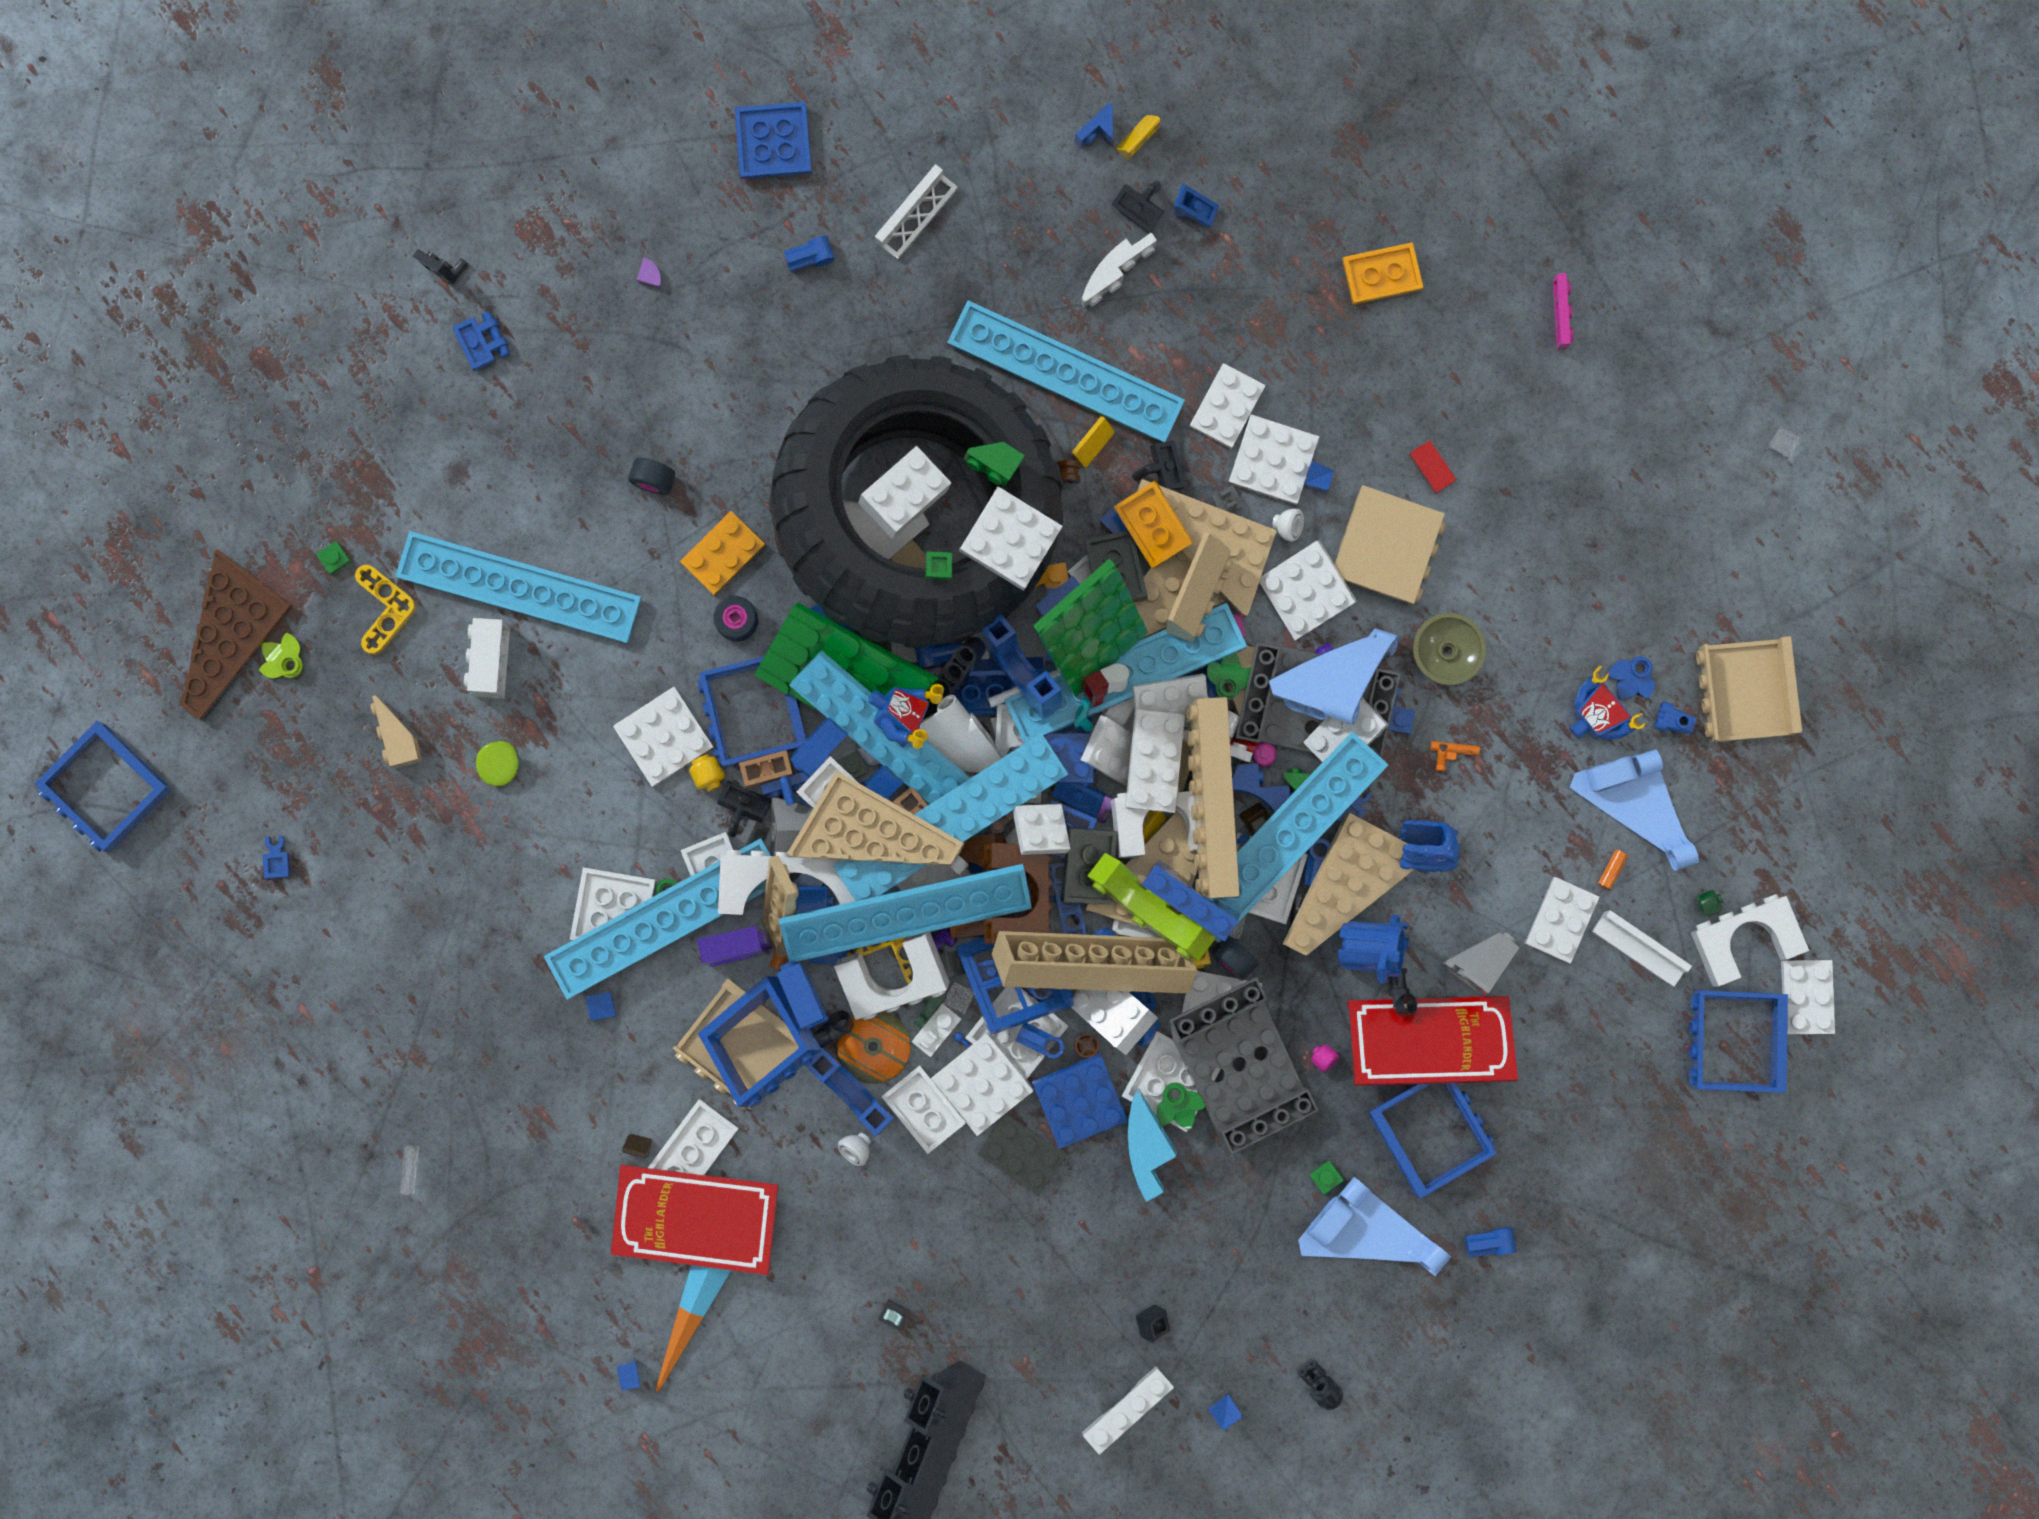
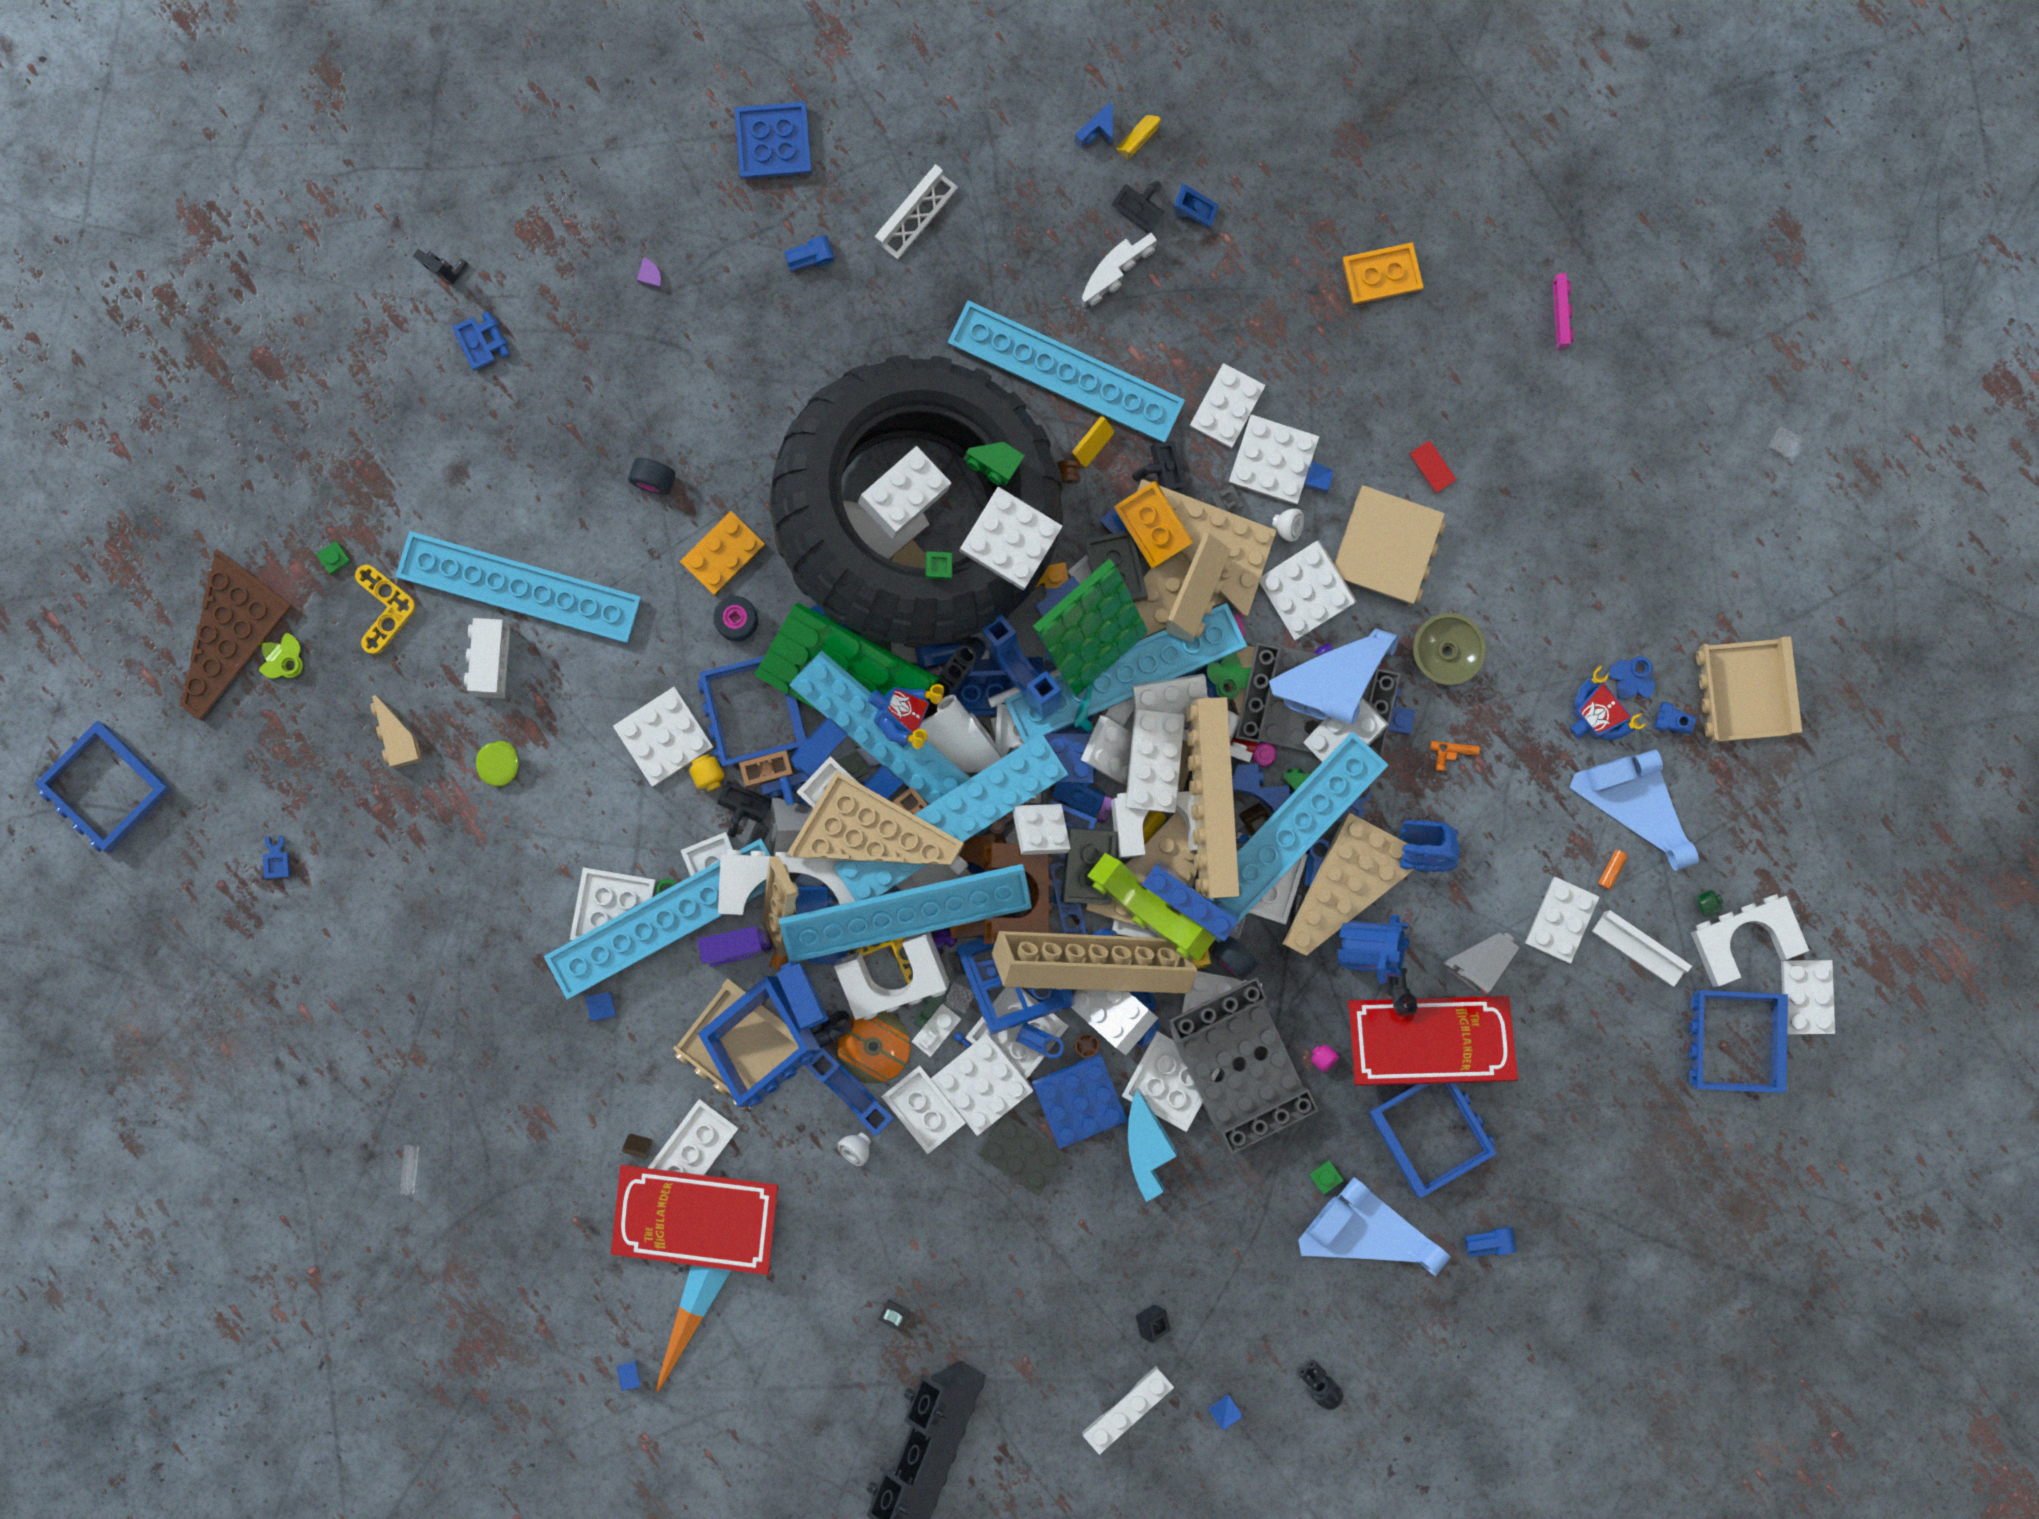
(1105, 681): leg -> none
(1179, 1109): green plate -> none

